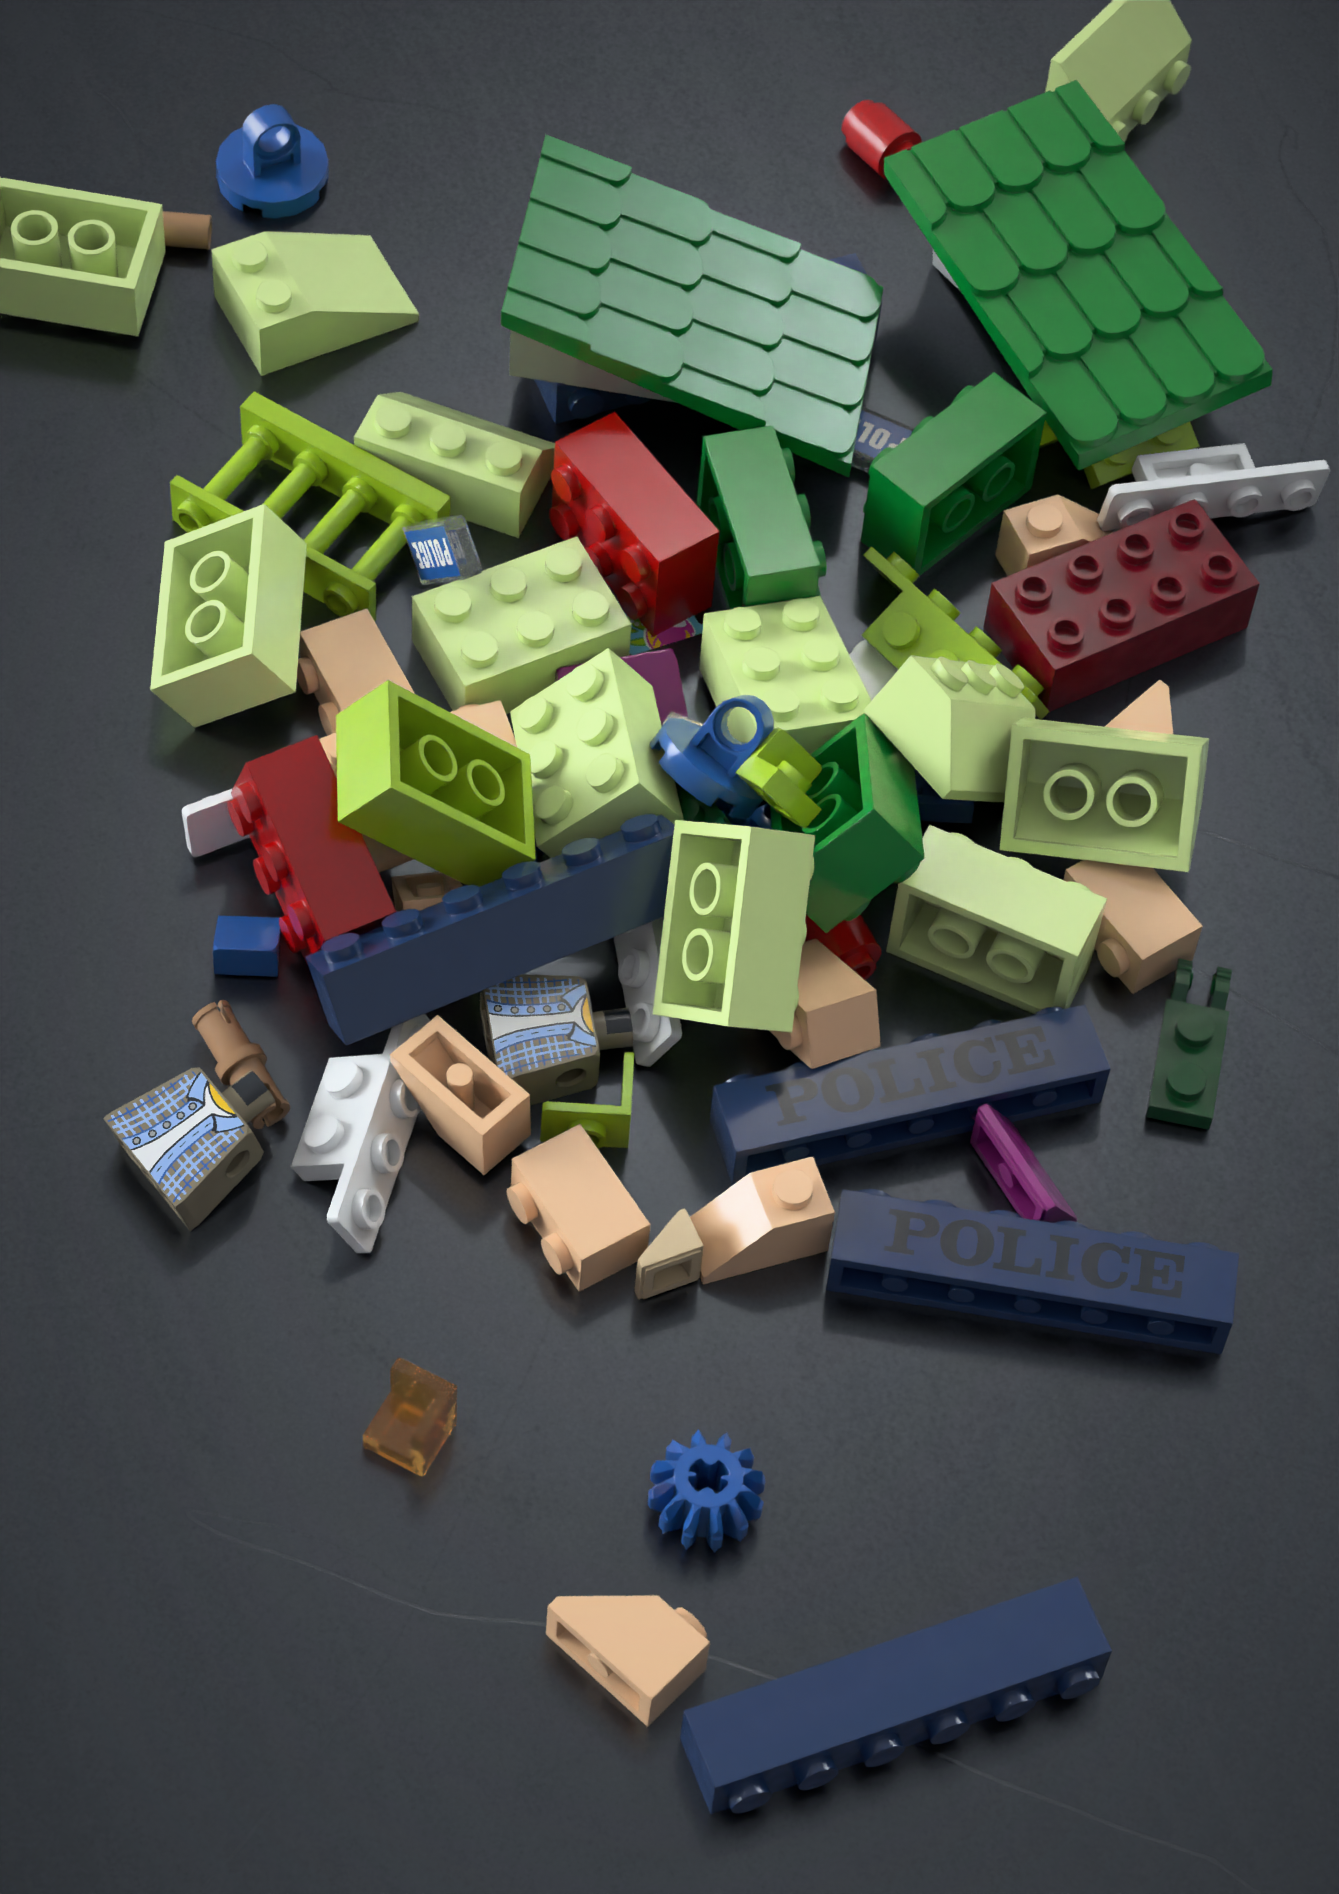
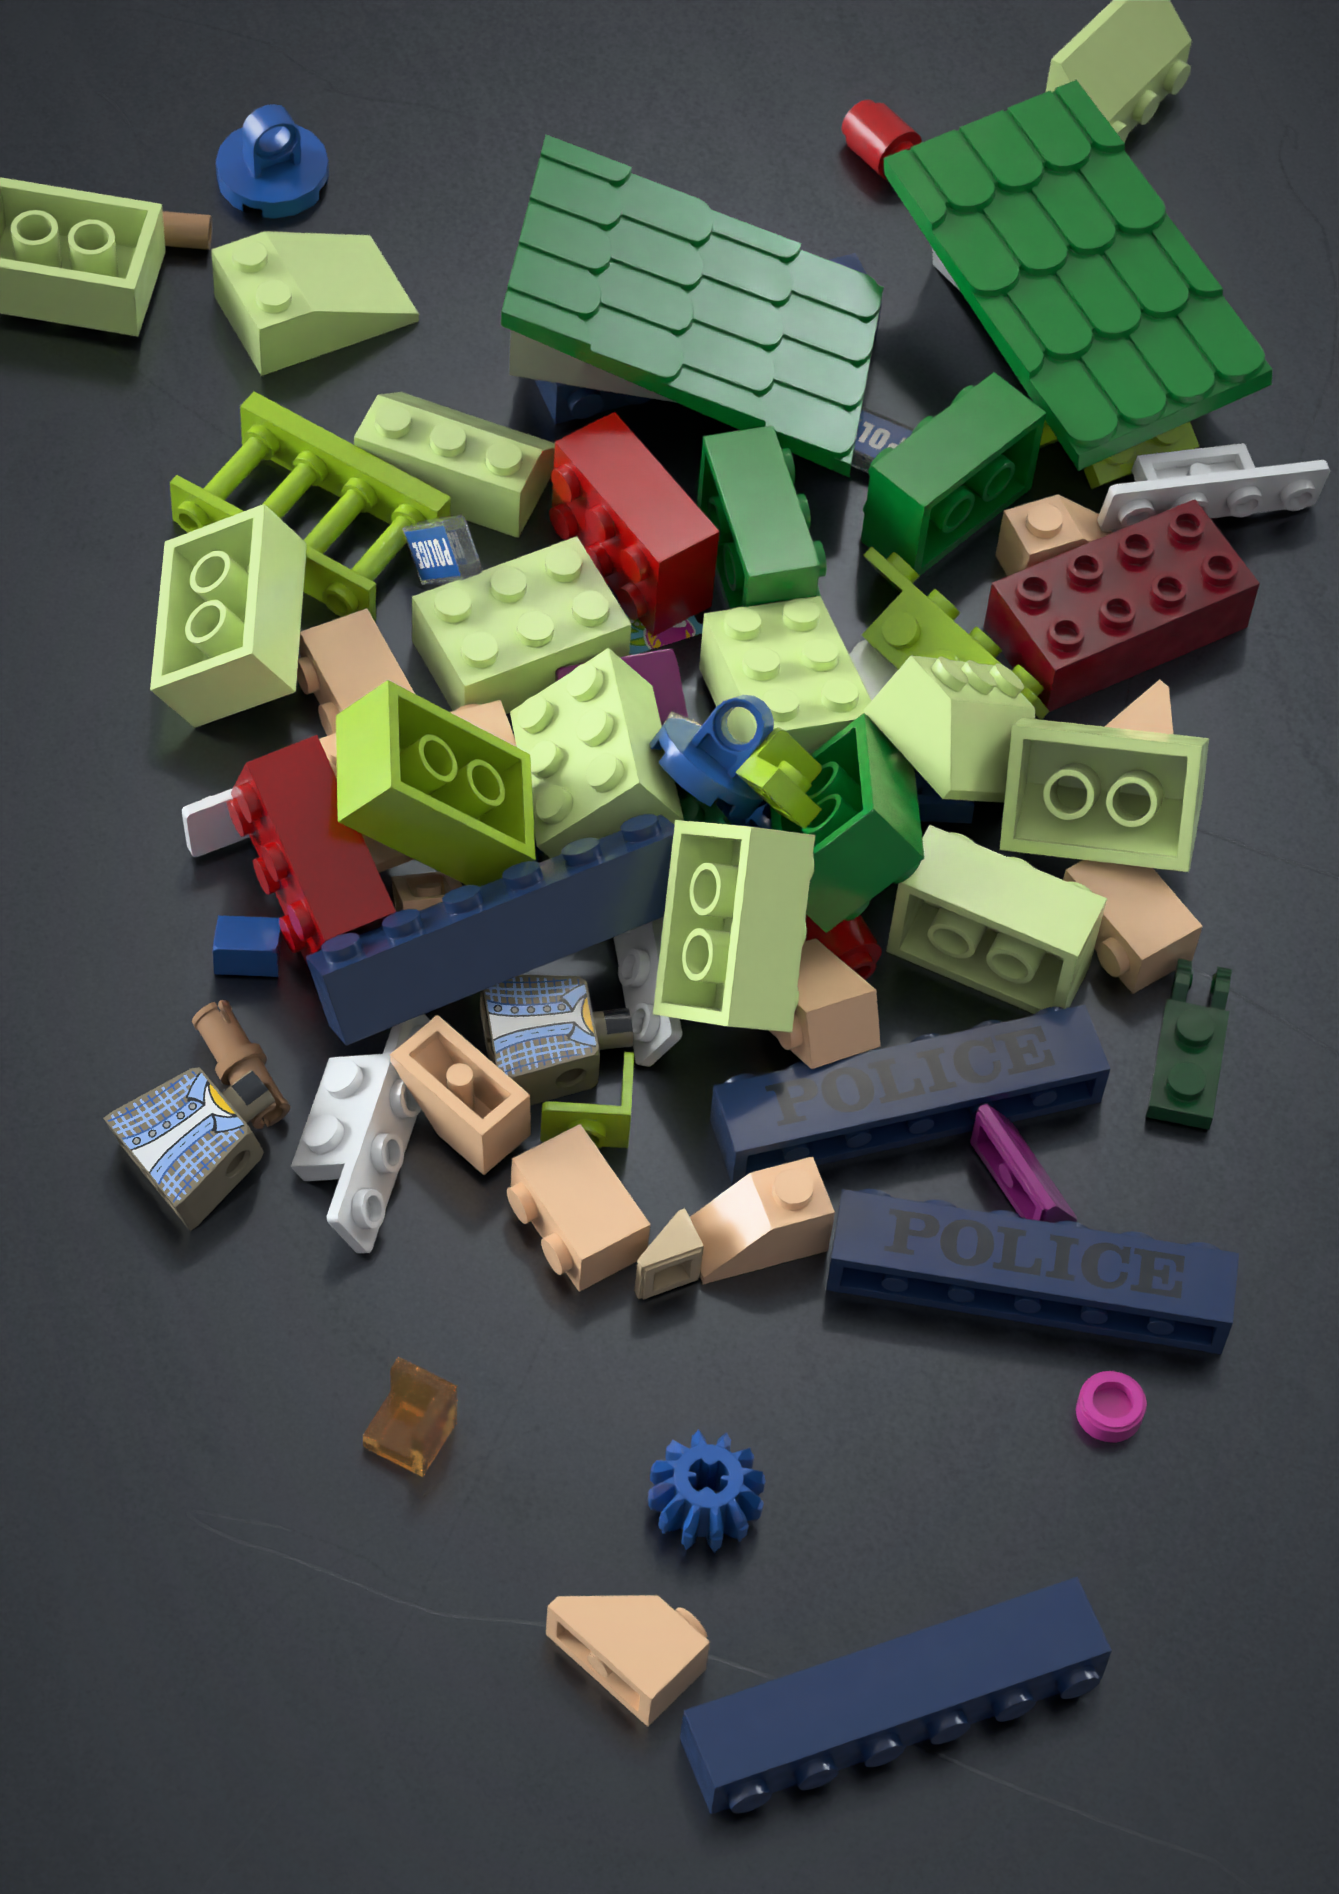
(1111, 1406): none -> dark pink tile

